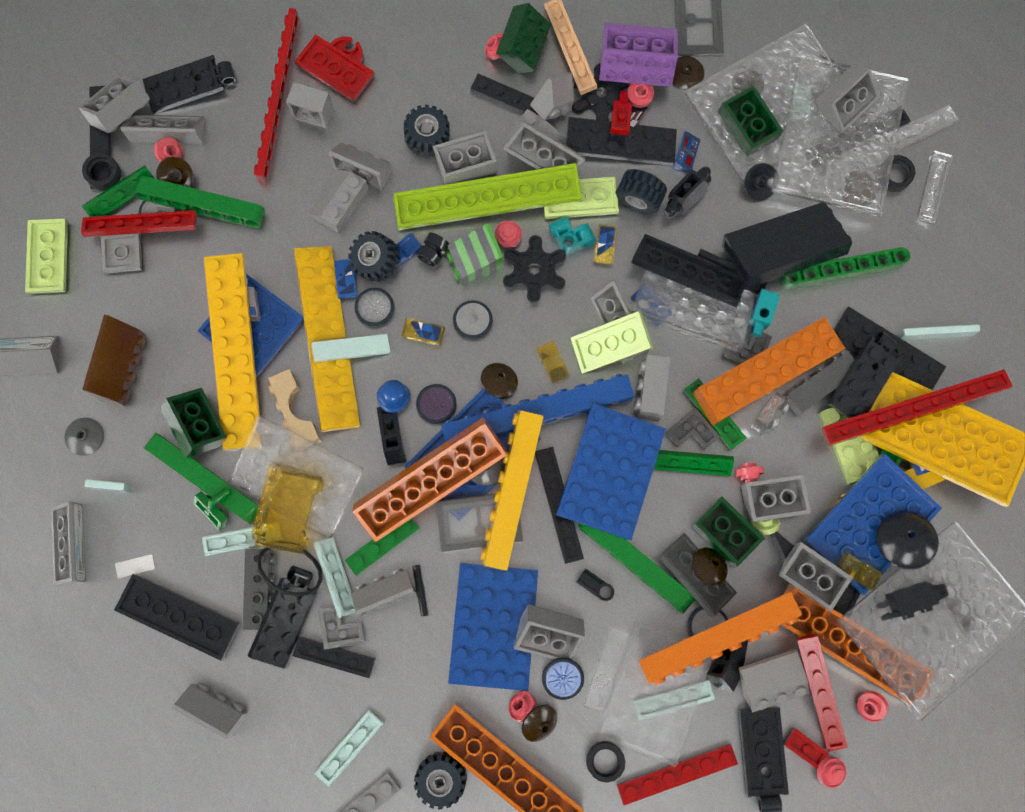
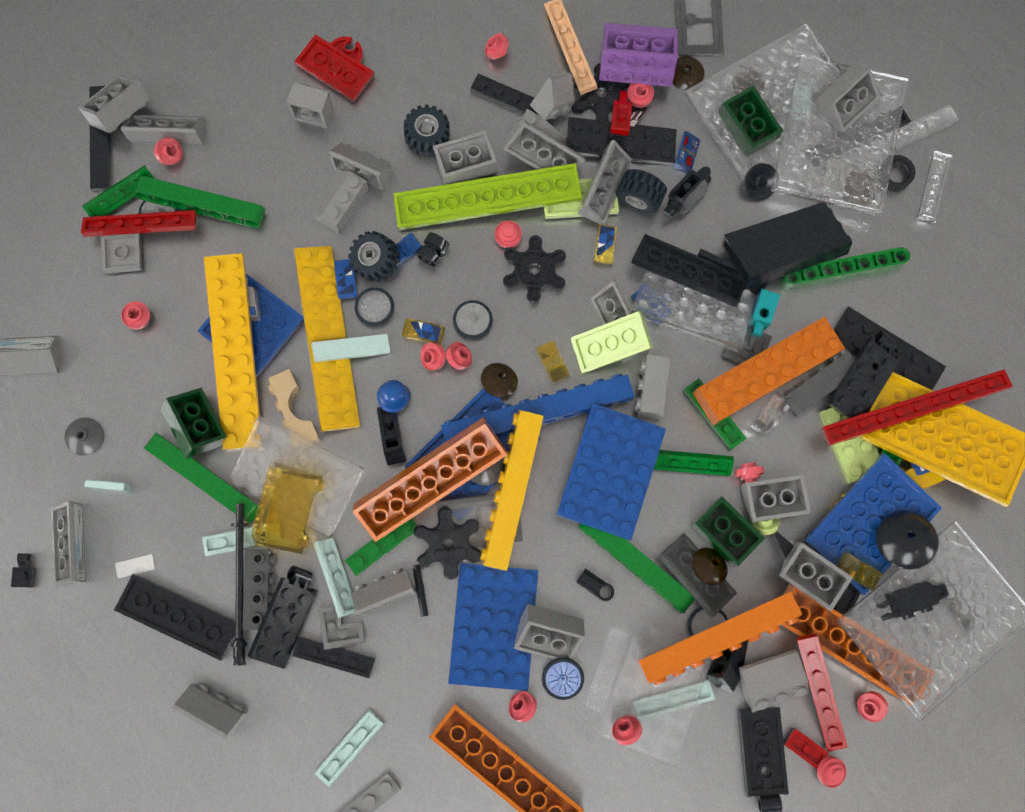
(23, 575): none -> black plate
(46, 256): yellowish green plate -> none
(98, 158): black tyre -> none
(114, 361): reddish brown slope -> none
(136, 315): none -> coral plate
(170, 165): dark brown dish -> none
(179, 84): black hinge -> none
(208, 507): green plate -> none
(239, 642): none -> black bar
(275, 101): red plate -> none
(285, 591): black piece -> none
(432, 356): none -> coral plate
(434, 541): none -> black plate
(436, 403): clear purple wheel -> none
(440, 780): black wheel -> none
(459, 356): none -> coral plate
(475, 255): slope -> none
(523, 38): dark green brick -> none
(539, 723): dark brown dish -> none
(554, 489): black tile -> none
(580, 237): teal piece -> none
(604, 184): none -> light grey slope
(620, 764): black tyre -> none
(627, 730): none -> coral plate
(671, 776): red plate -> none
(693, 425): dark grey plate -> none
(939, 332): light aqua tile -> none

